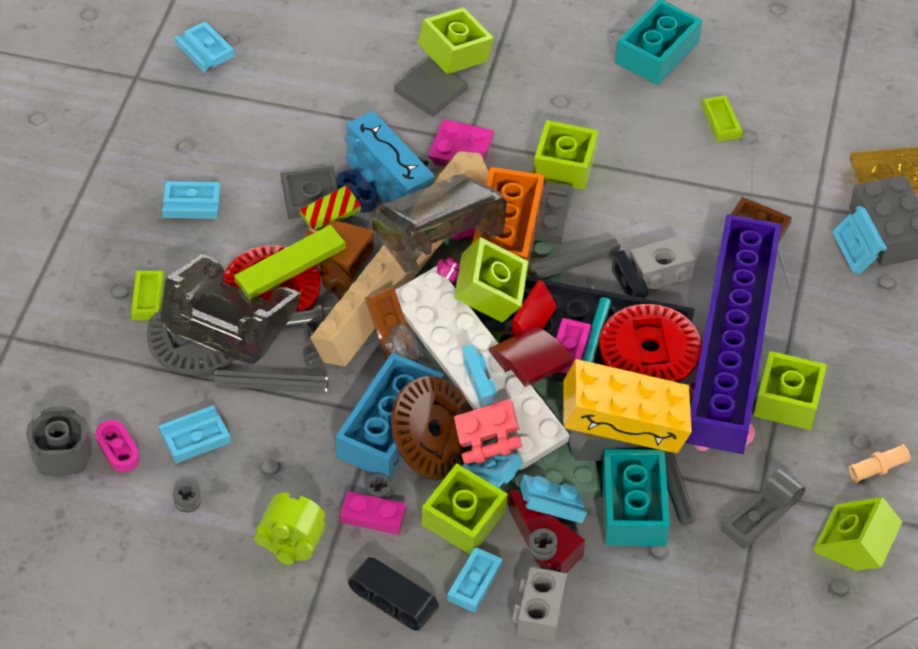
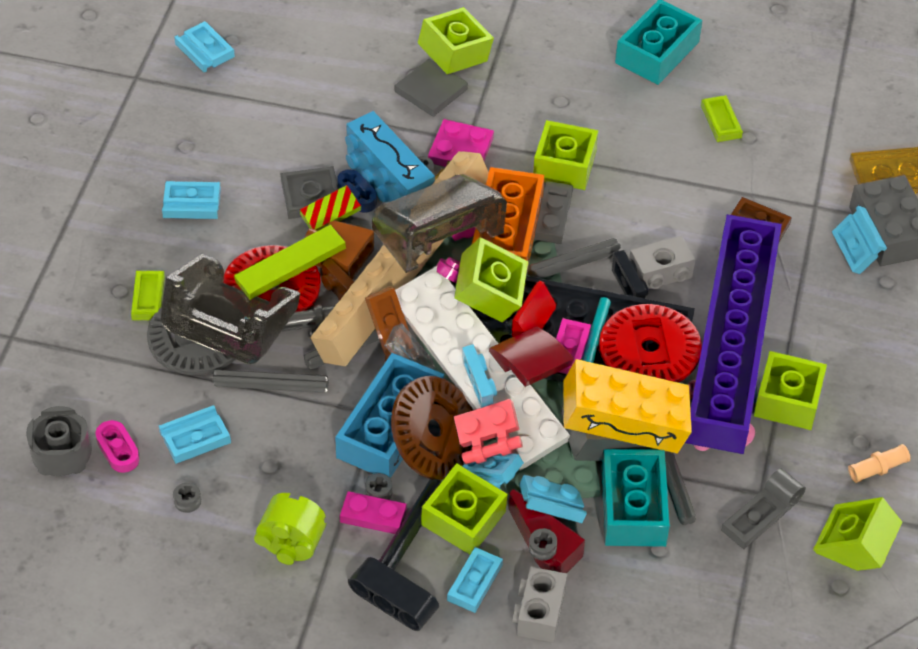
(408, 528): none -> black axle

